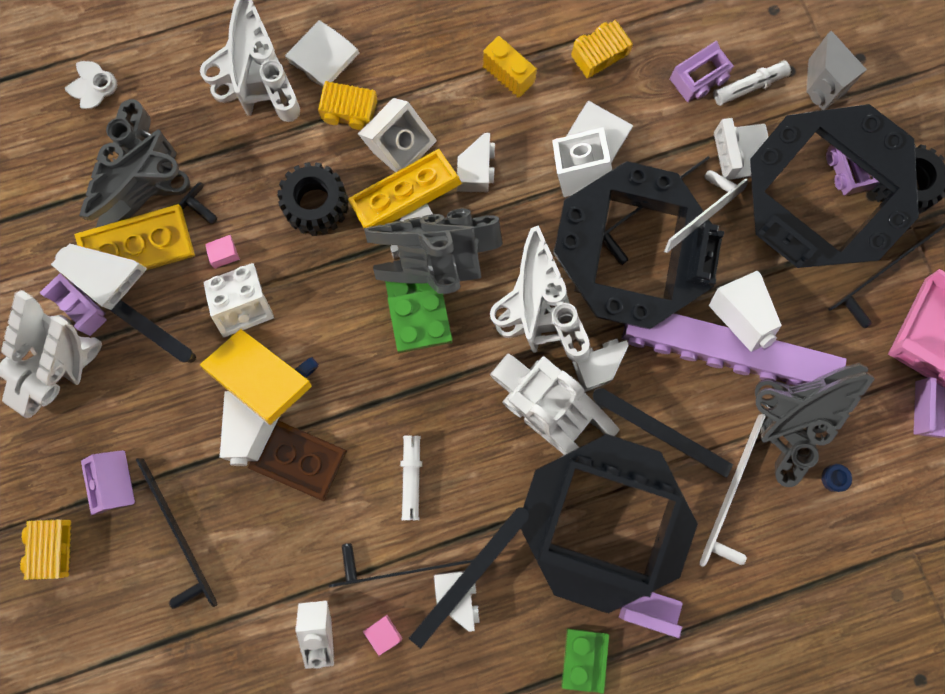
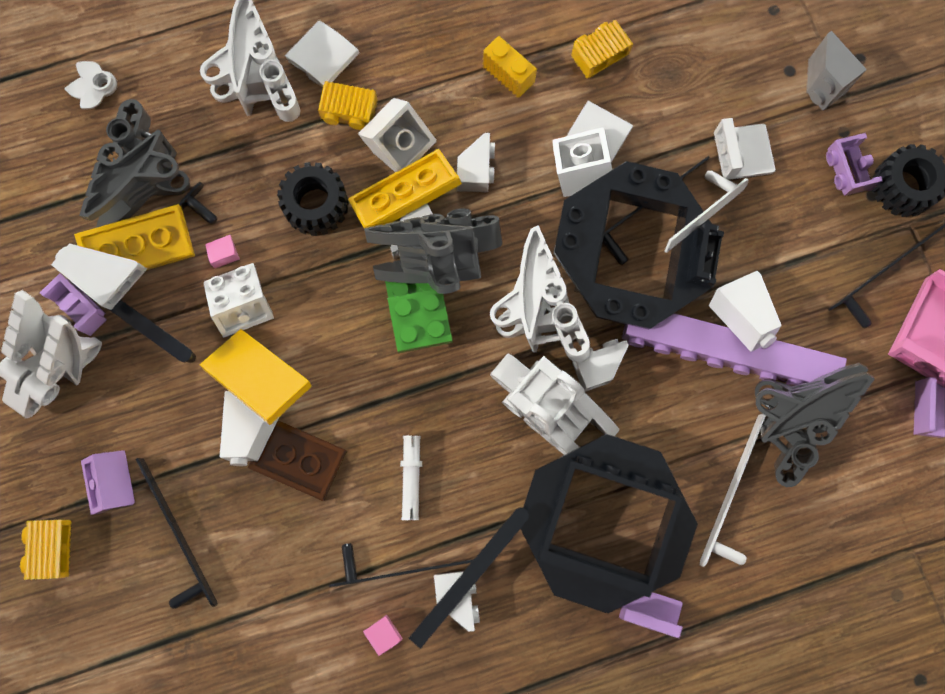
(307, 367): dark blue tile -> none
(315, 634): white slope -> none
(585, 660): bright green plate -> none
(609, 401): black piece -> none
(691, 89): lavender window -> none
(761, 79): white pin -> none
(836, 478): dark blue tile -> none
(869, 142): black hinge -> none

